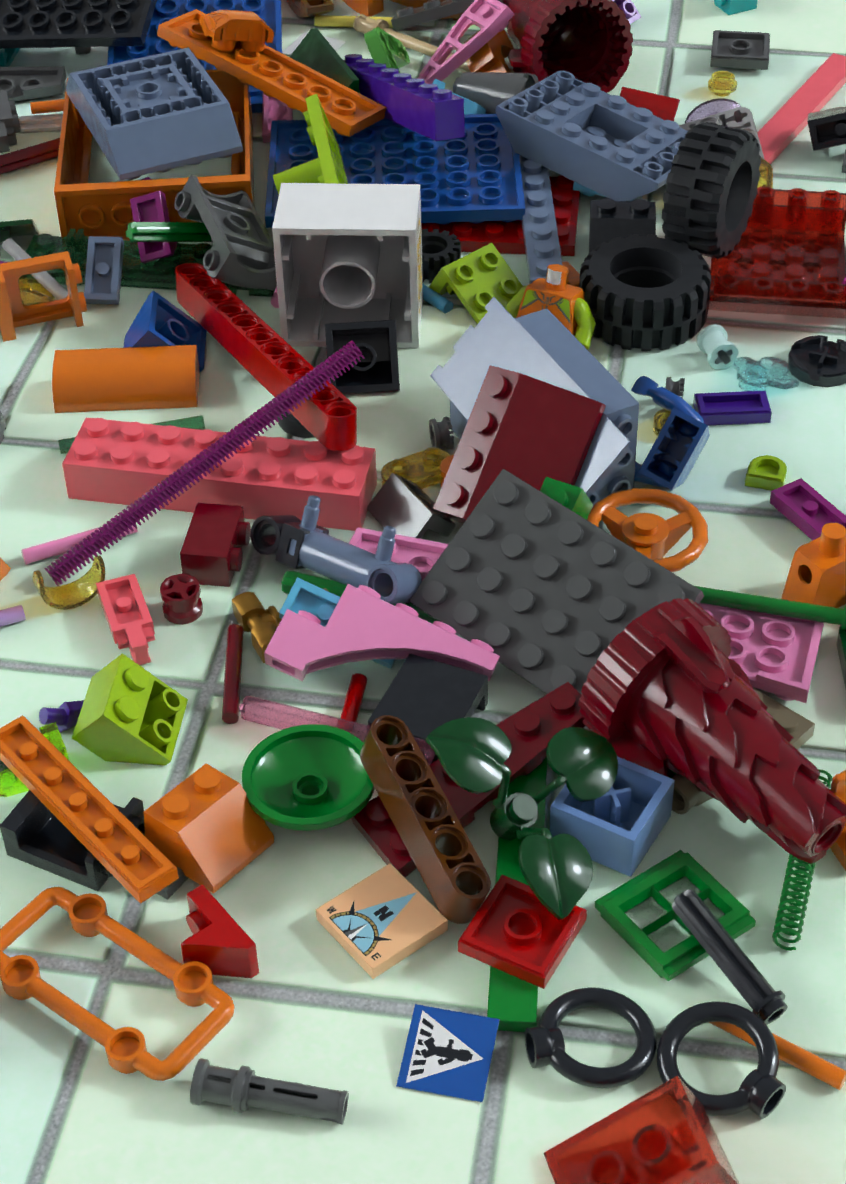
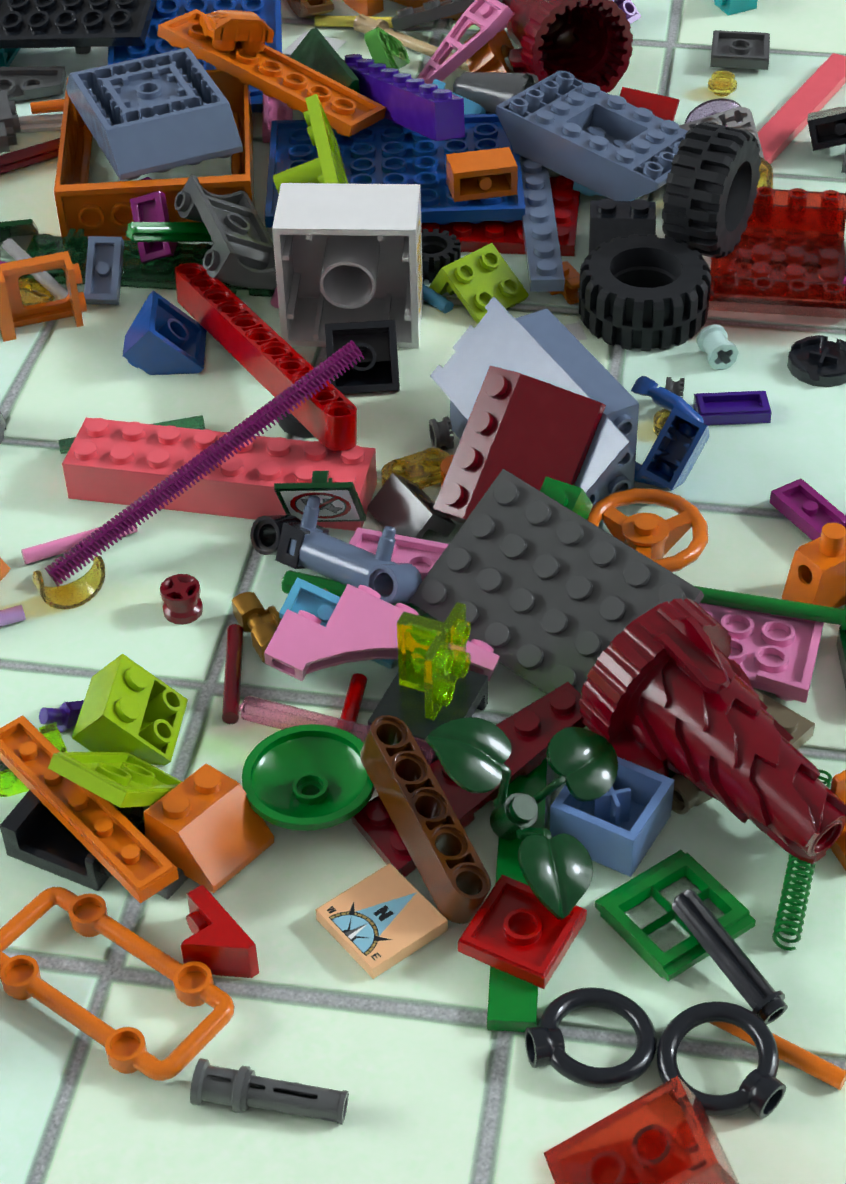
(115, 776): none -> lime tile
(125, 378): orange brick -> none
(127, 615): coral hinge -> none
(215, 544): dark red brick -> none
(337, 503): none -> piece
(433, 655): none -> clear neon green bracket
(448, 1053): blue sticker -> none
(481, 174): none -> orange brick
(561, 299): torso -> none
(766, 473): lime tile -> none
(768, 371): clear light blue plate -> none

